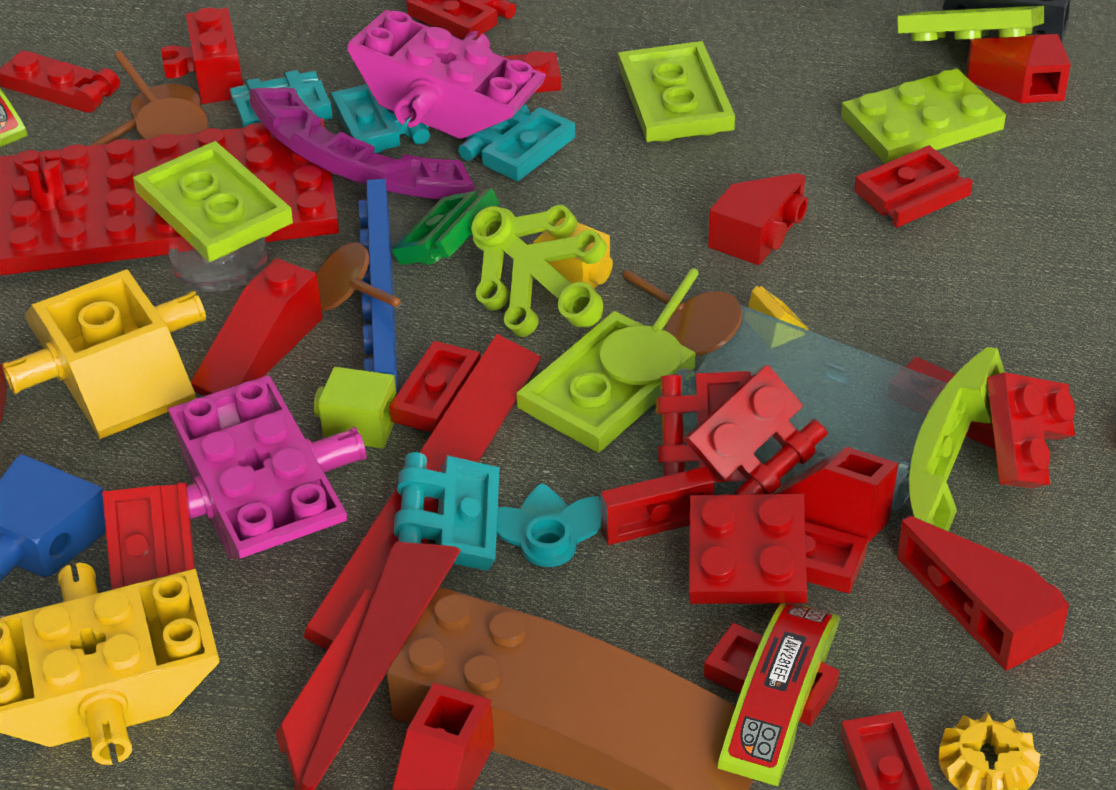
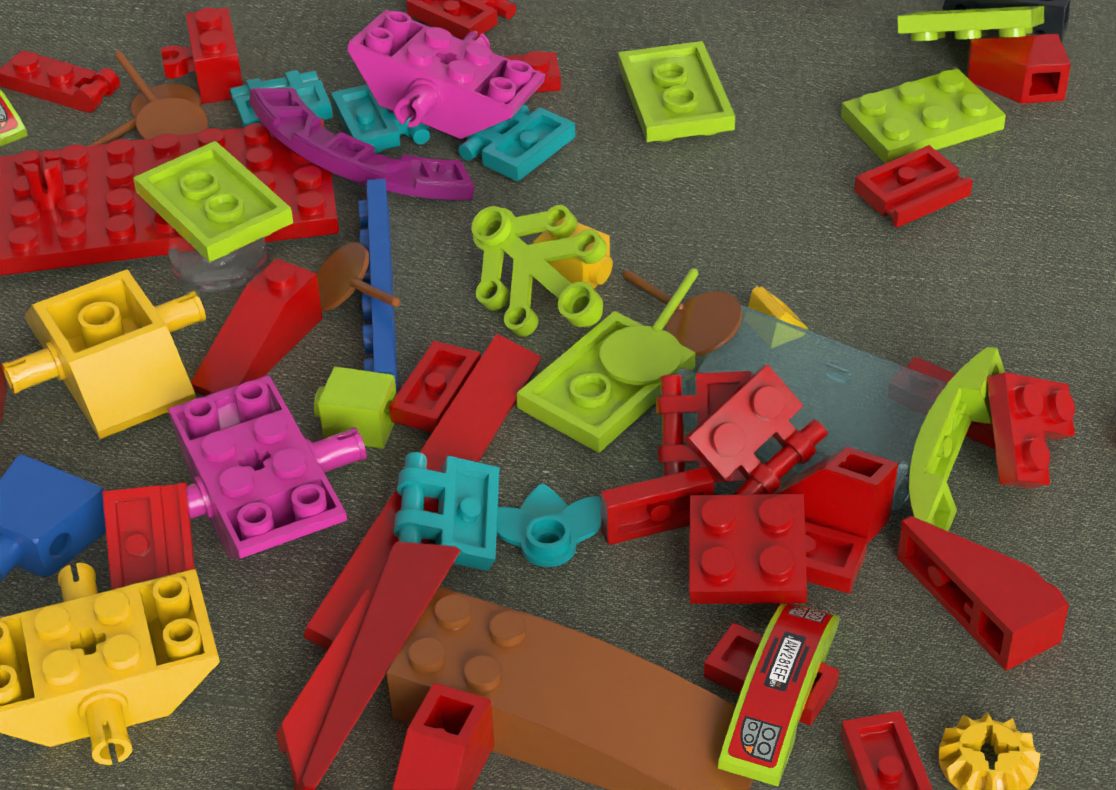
(443, 228): green plate -> none
(756, 216): red slope -> none

